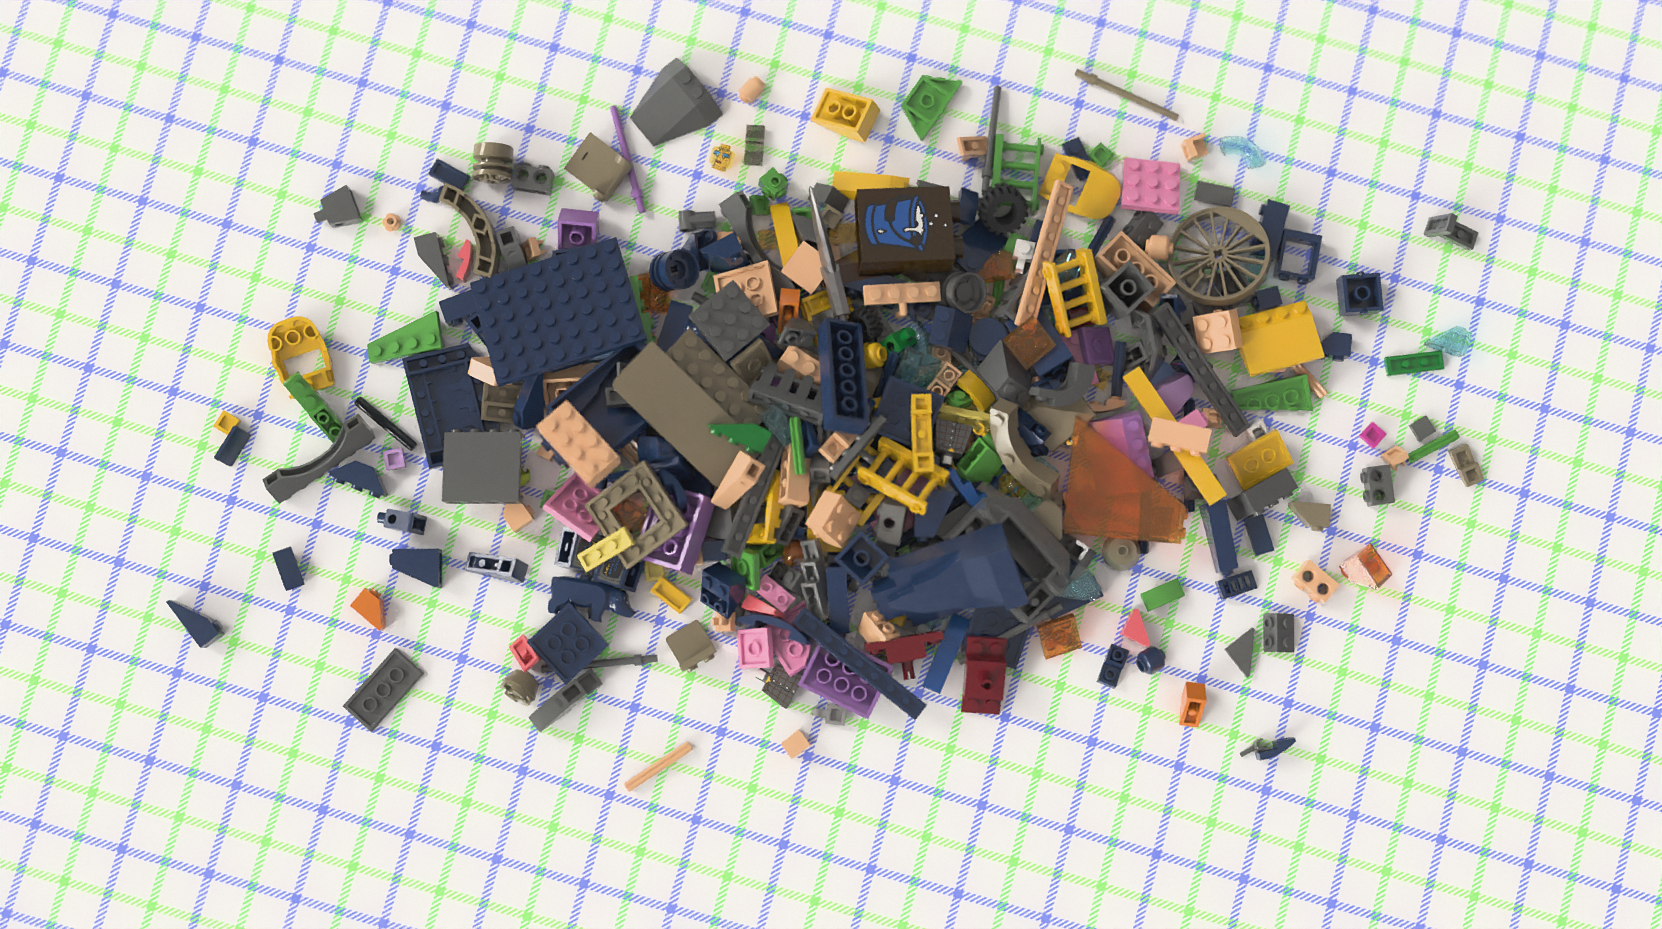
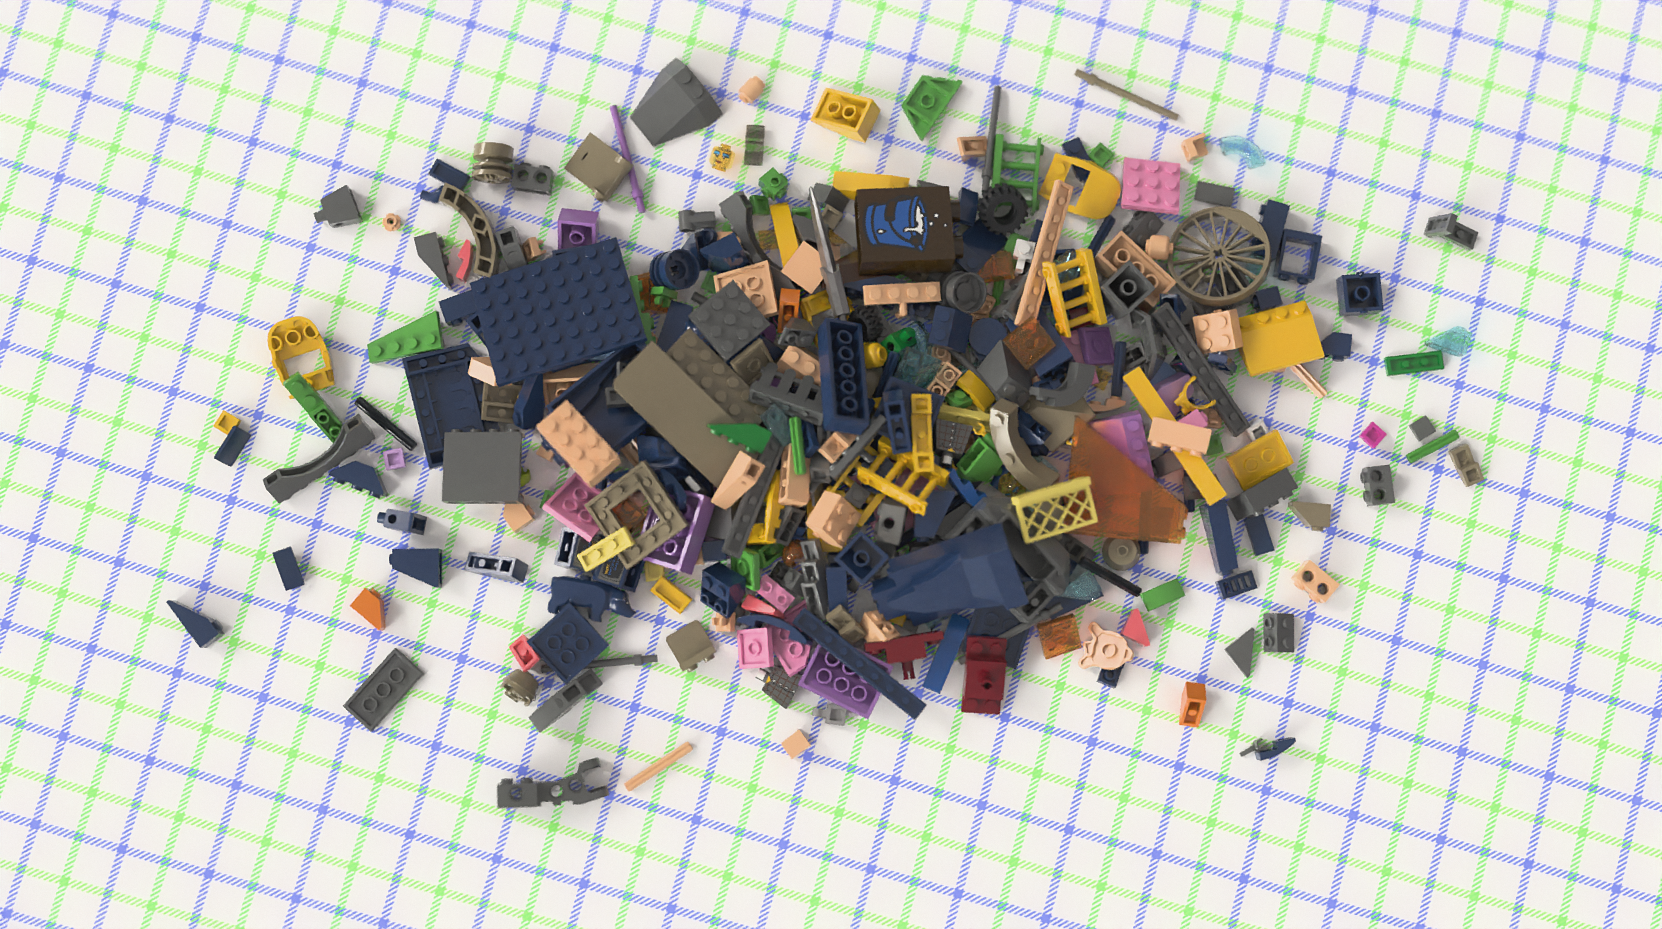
(540, 791): none -> dark grey brick
(663, 294): none -> bright green tile
(695, 485): none -> dark grey tile
(846, 624): none -> dark tan slope
(847, 230): none -> white sticker
(897, 421): none -> dark blue slope
(1050, 492): none -> light yellow fence
(1105, 650): none -> light nougat tile
(1110, 576): none -> black axle
(1151, 660): dark blue head -> none
(1186, 405): none -> yellow helmet
(1215, 445): none -> bright green tile
(1222, 362): none -> hinge
(1280, 394): bright green wing -> none
(1366, 568): clear orange slope -> none
(1395, 456): light nougat tile -> none

